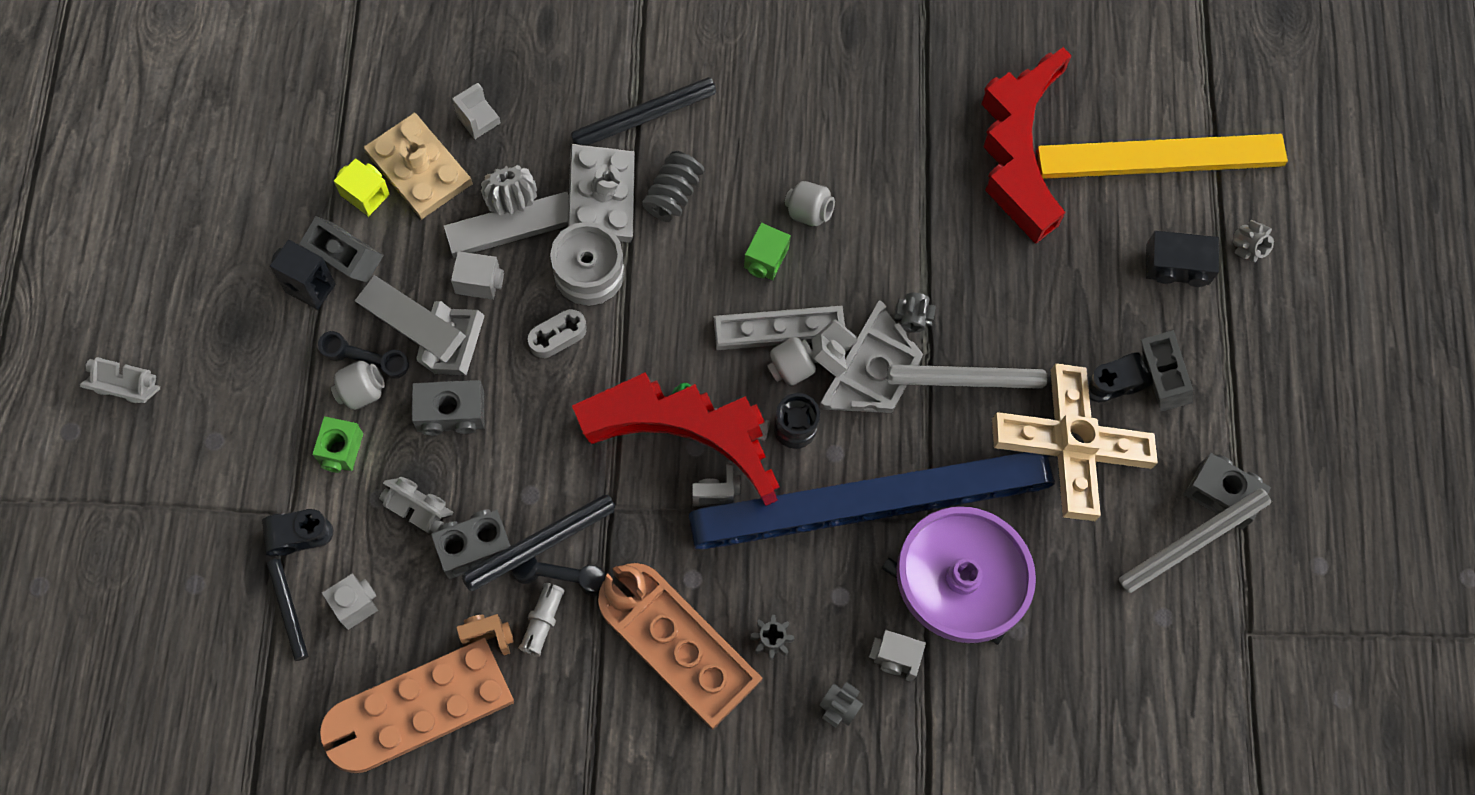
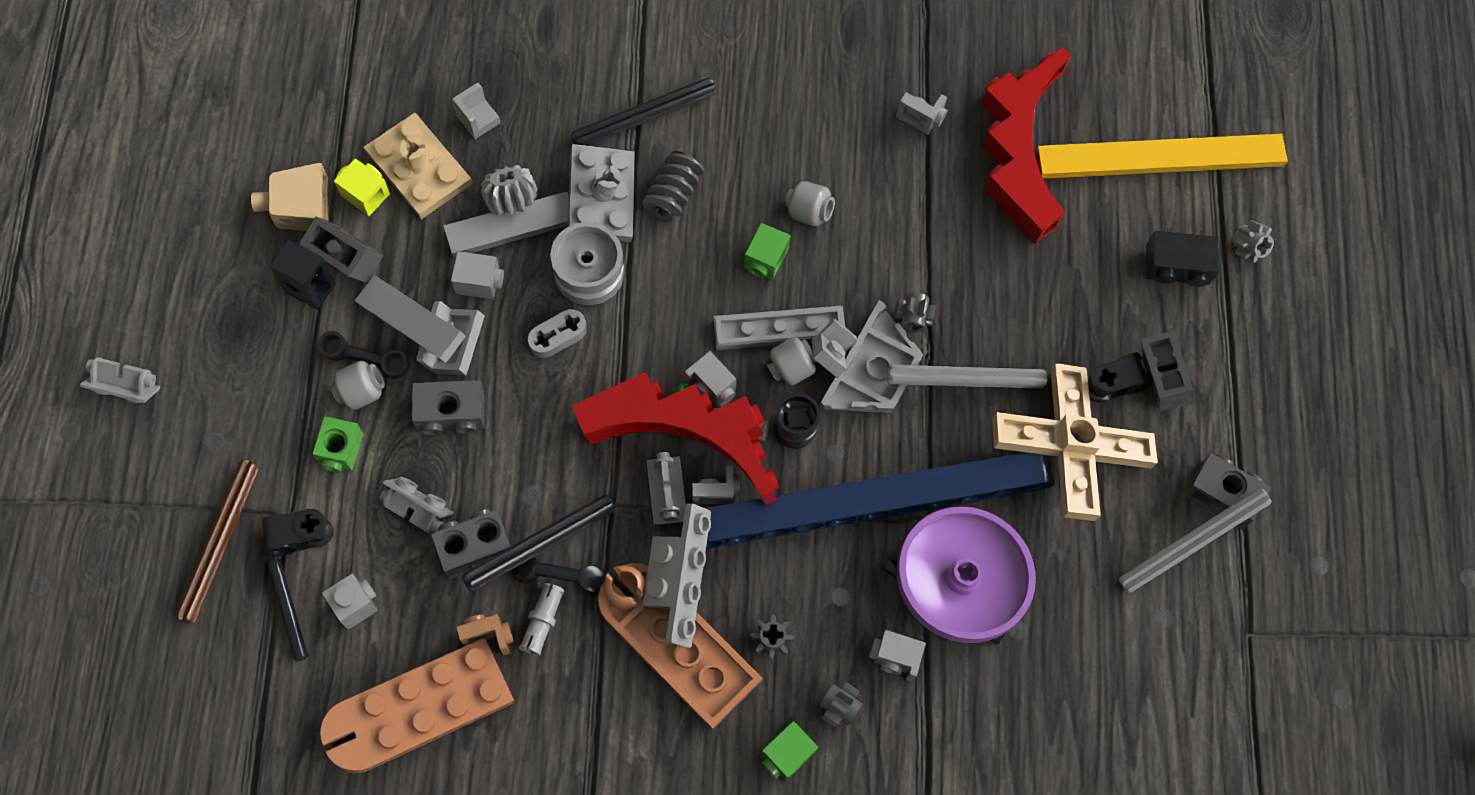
(217, 542): none -> reddish brown axle
(295, 197): none -> tan torso
(666, 489): none -> light grey hinge
(676, 574): none -> light grey bracket
(712, 378): none -> light grey brick
(788, 752): none -> bright green brick
(920, 114): none -> light grey bracket

